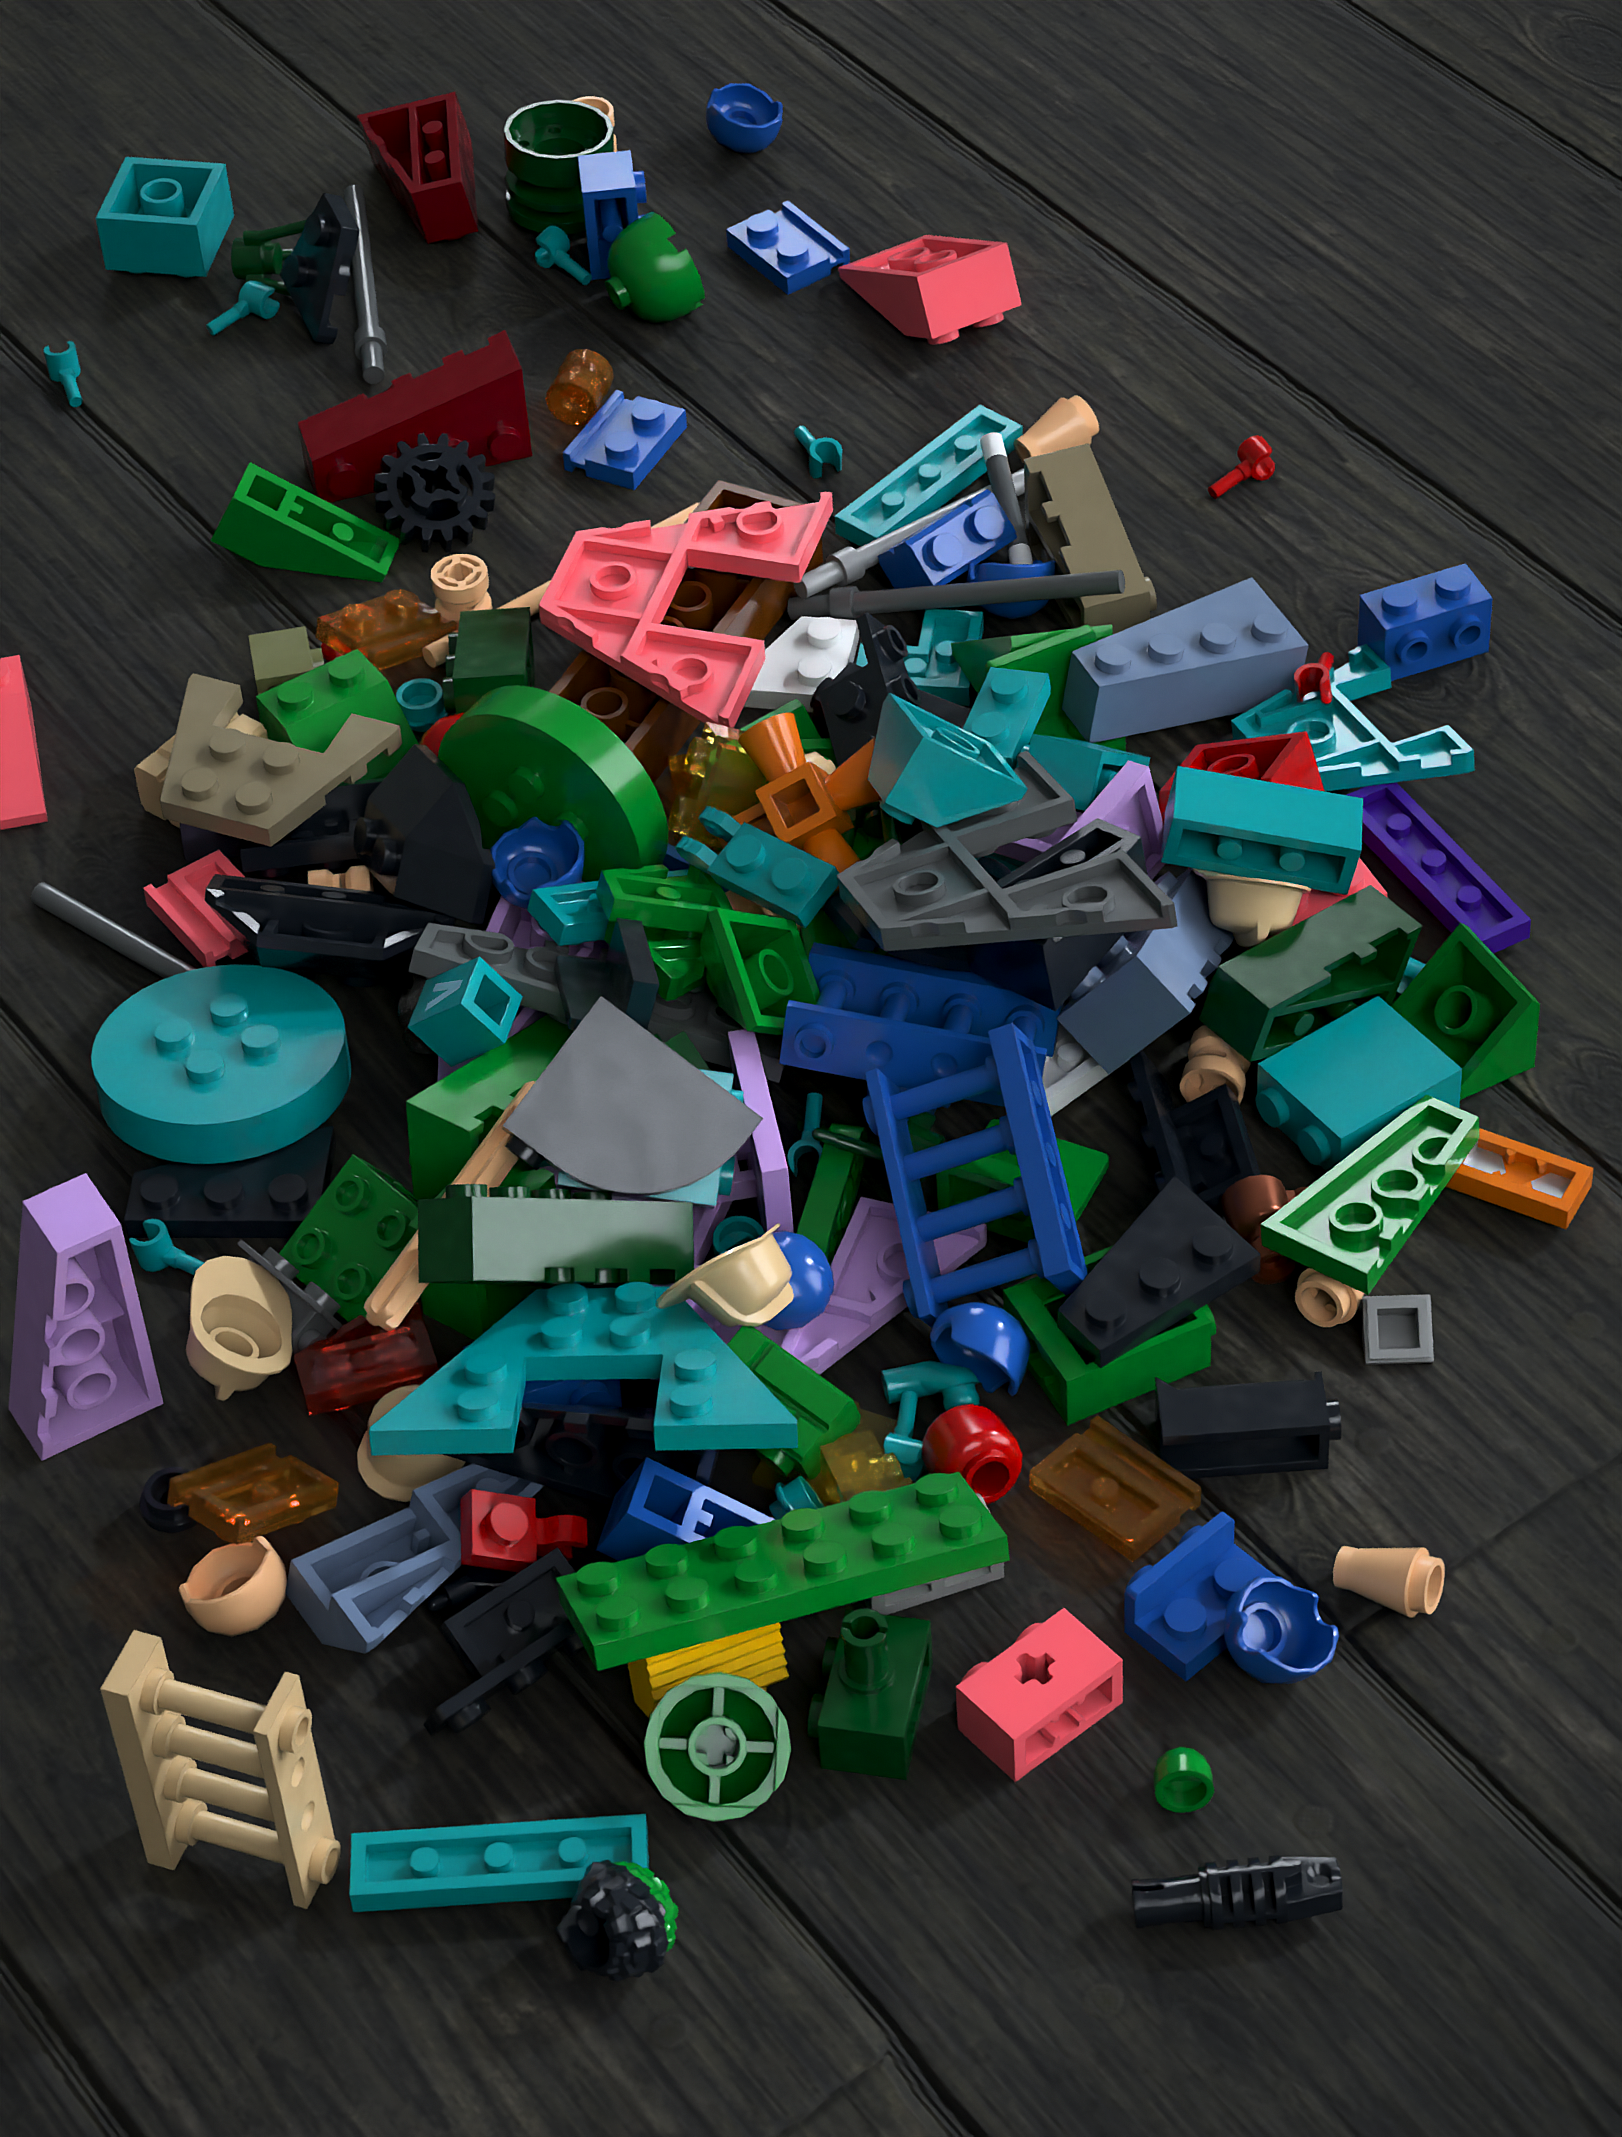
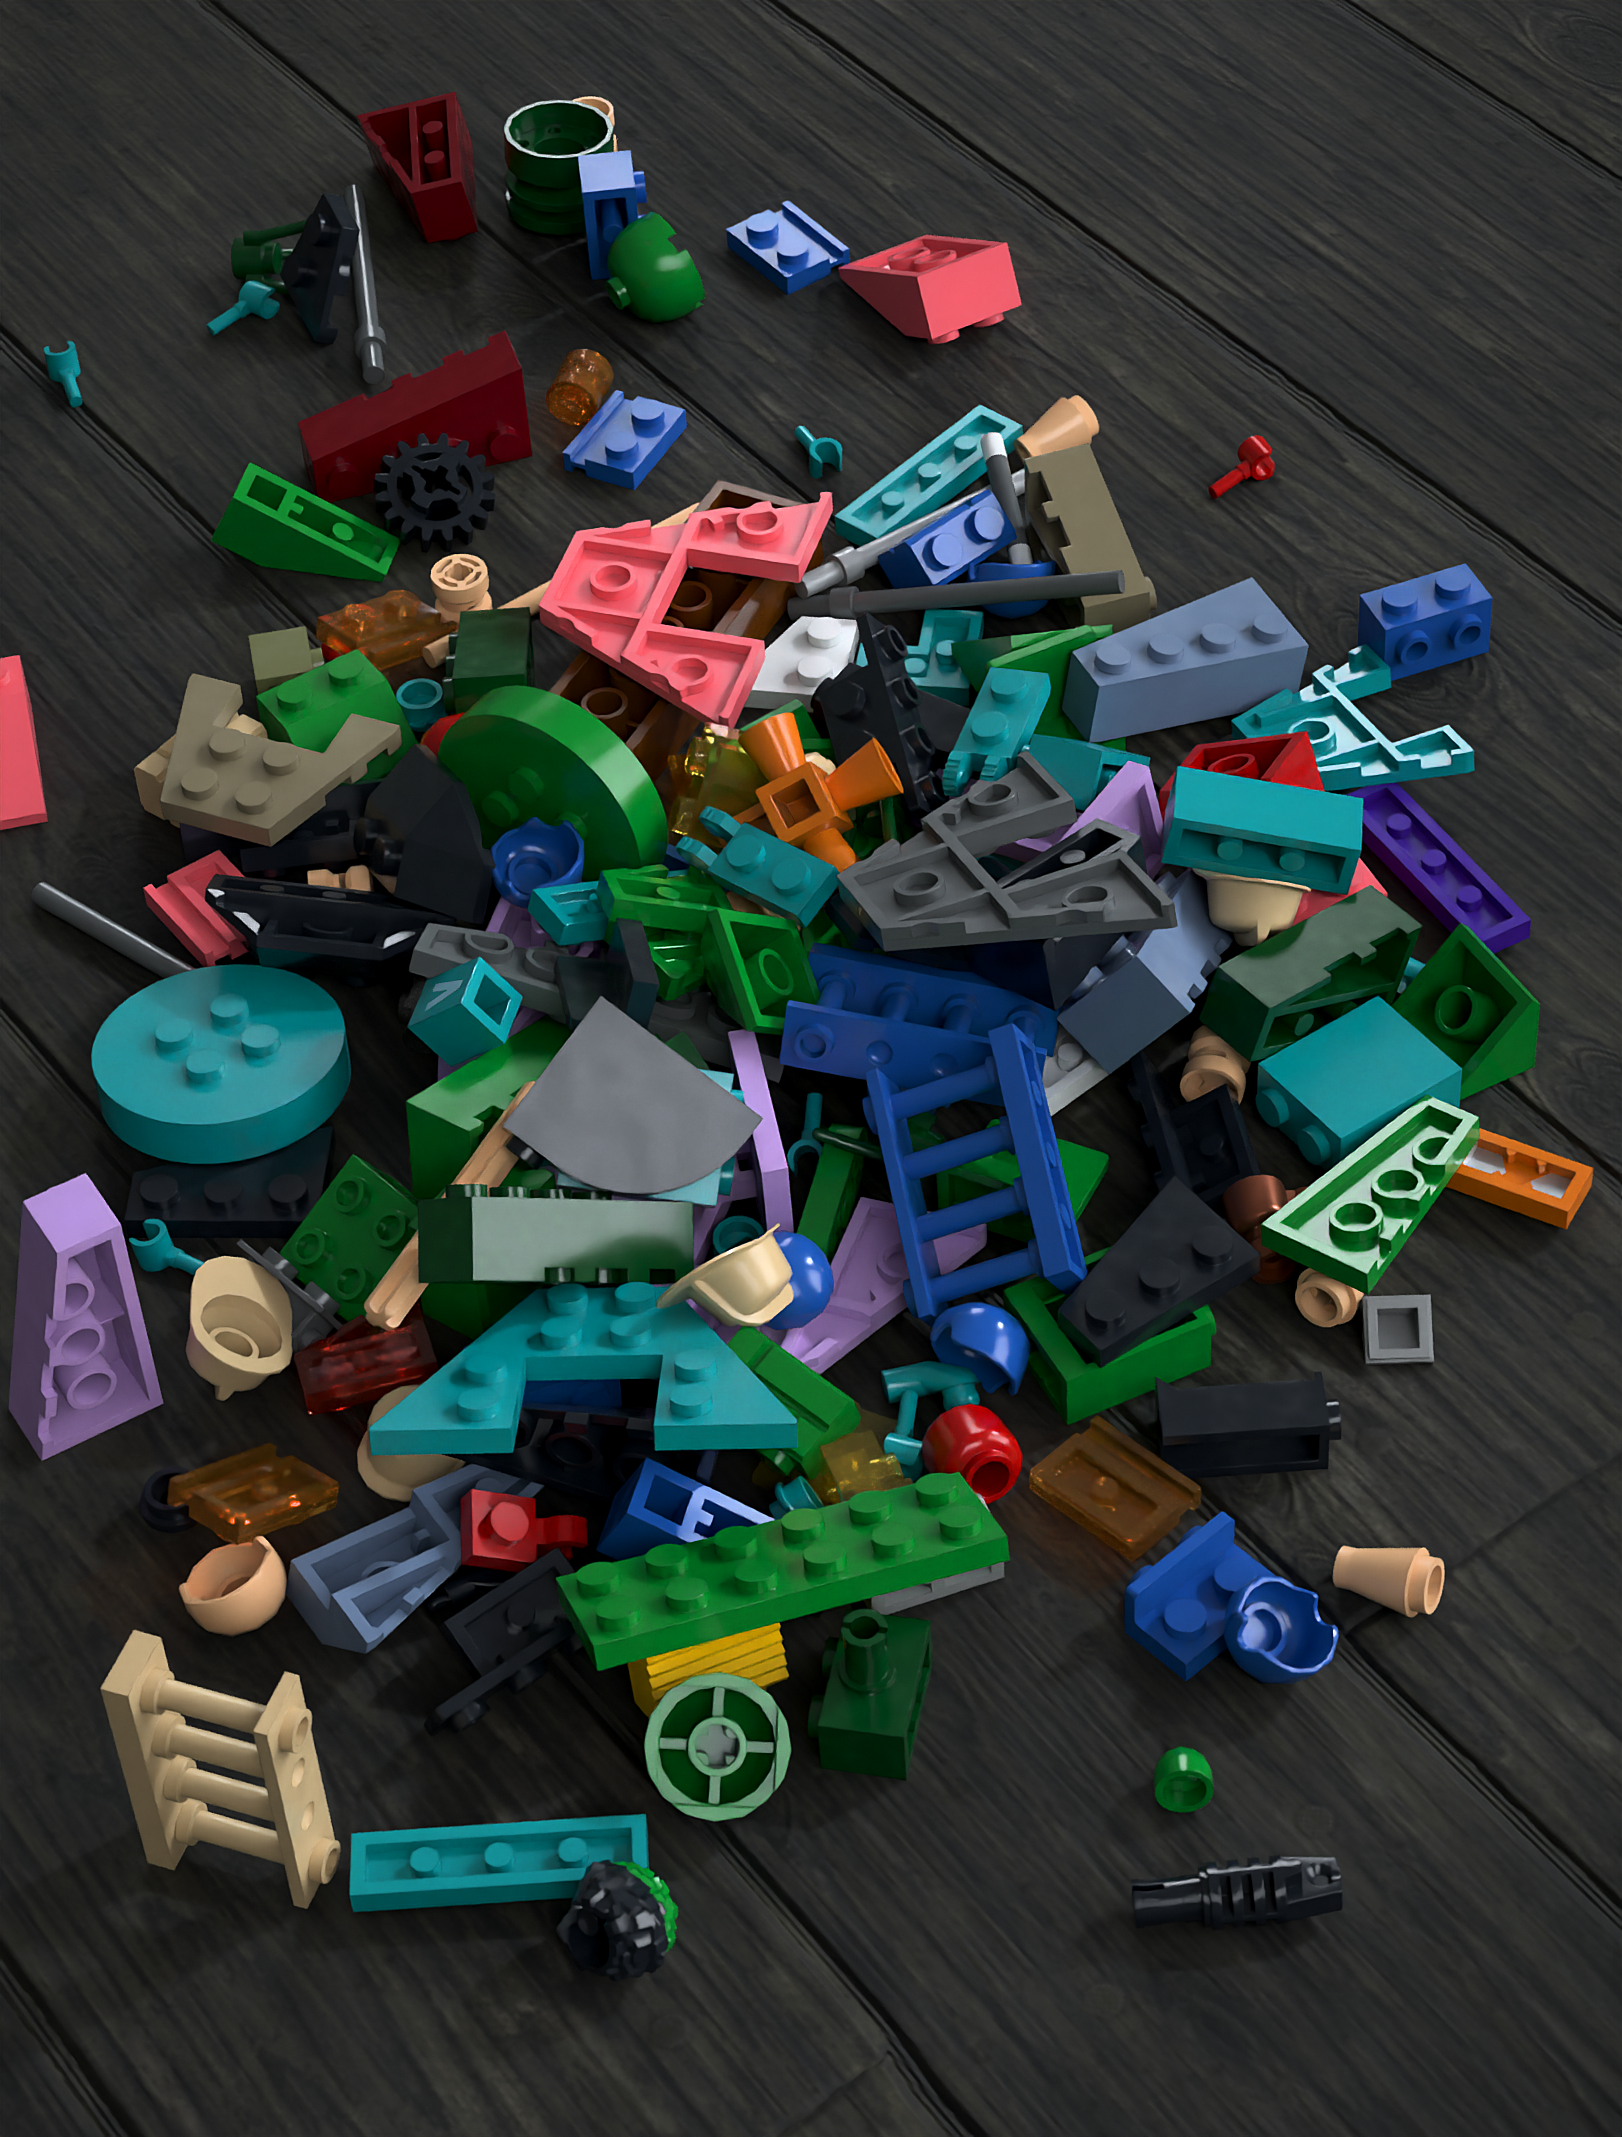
(165, 216): teal brick -> none
(553, 250): teal hand -> none
(743, 117): blue hair -> none
(936, 768): teal slope -> none
(1039, 1693): coral brick -> none
(1315, 678): red hand -> none

